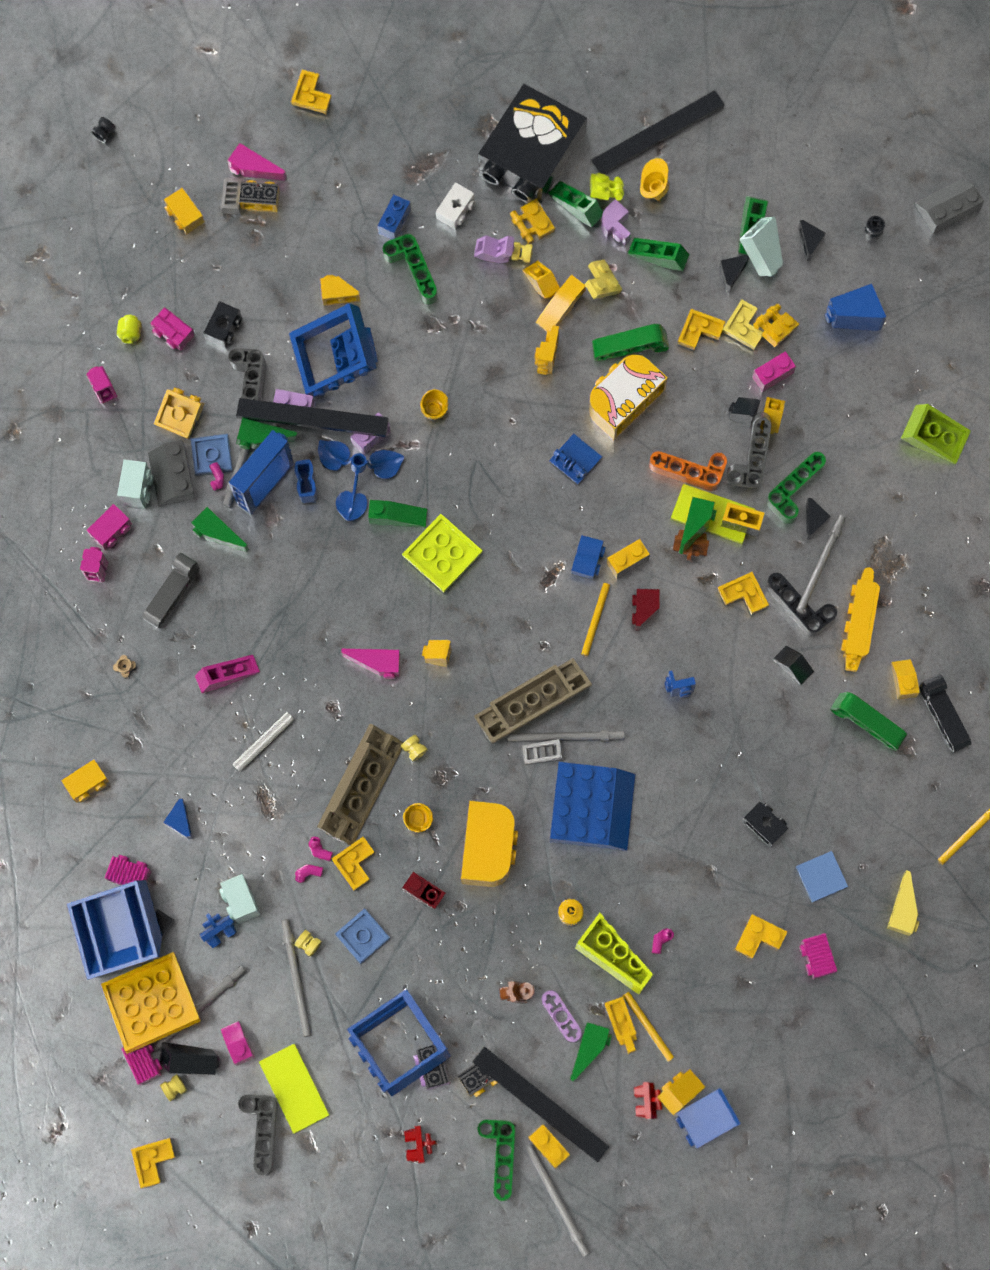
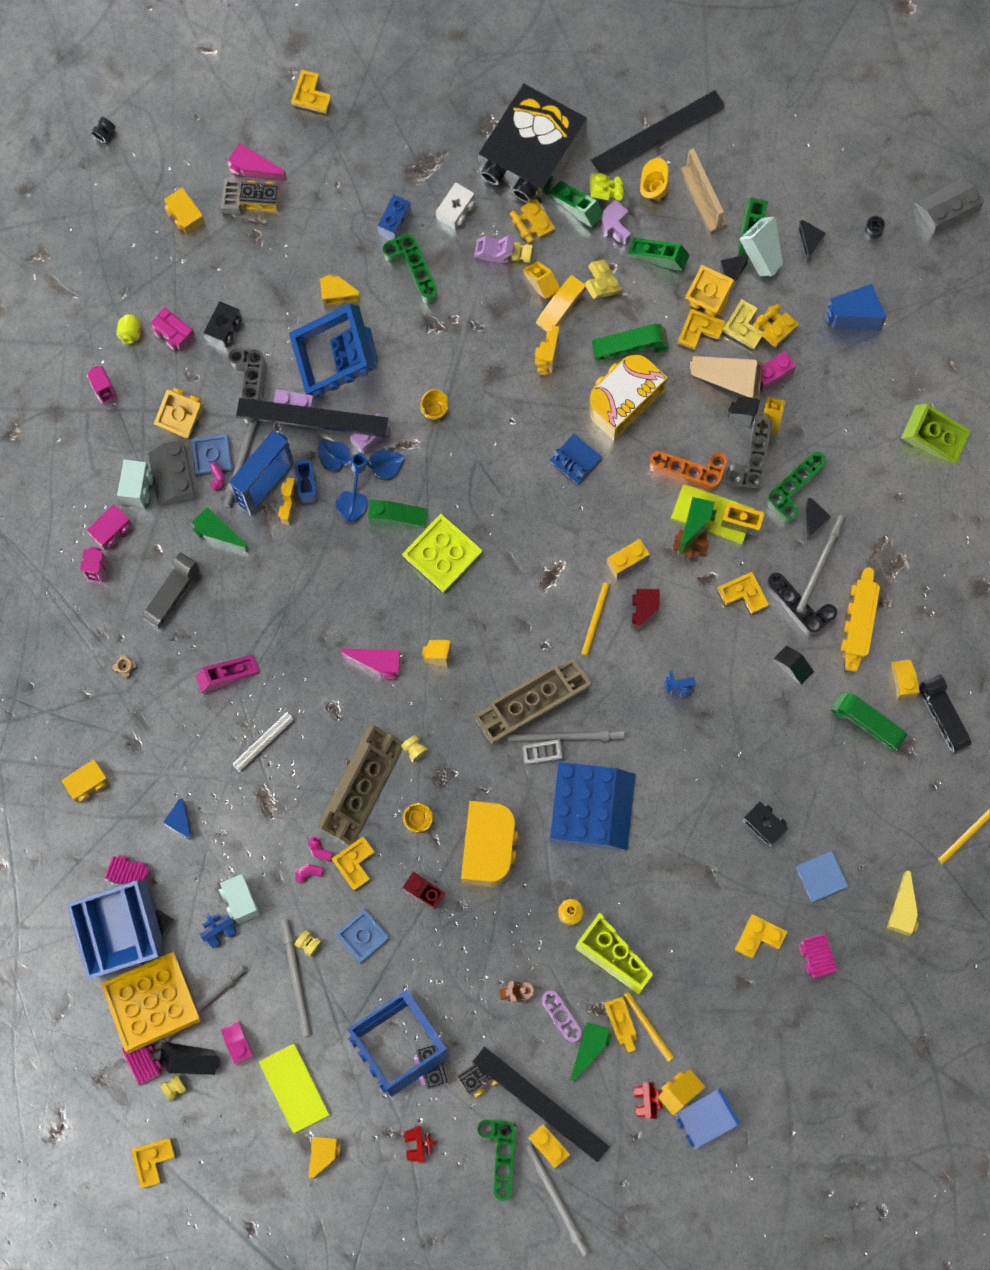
(253, 433): green slope -> none
(261, 1135): dark grey beam -> none
(289, 493): none -> yellow plate
(323, 1154): none -> yellow slope
(587, 557): blue brick -> none
(661, 938): dark pink arm -> none
(703, 193): none -> tan fence
(709, 291): none -> yellow plate
(733, 374): none -> tan slope

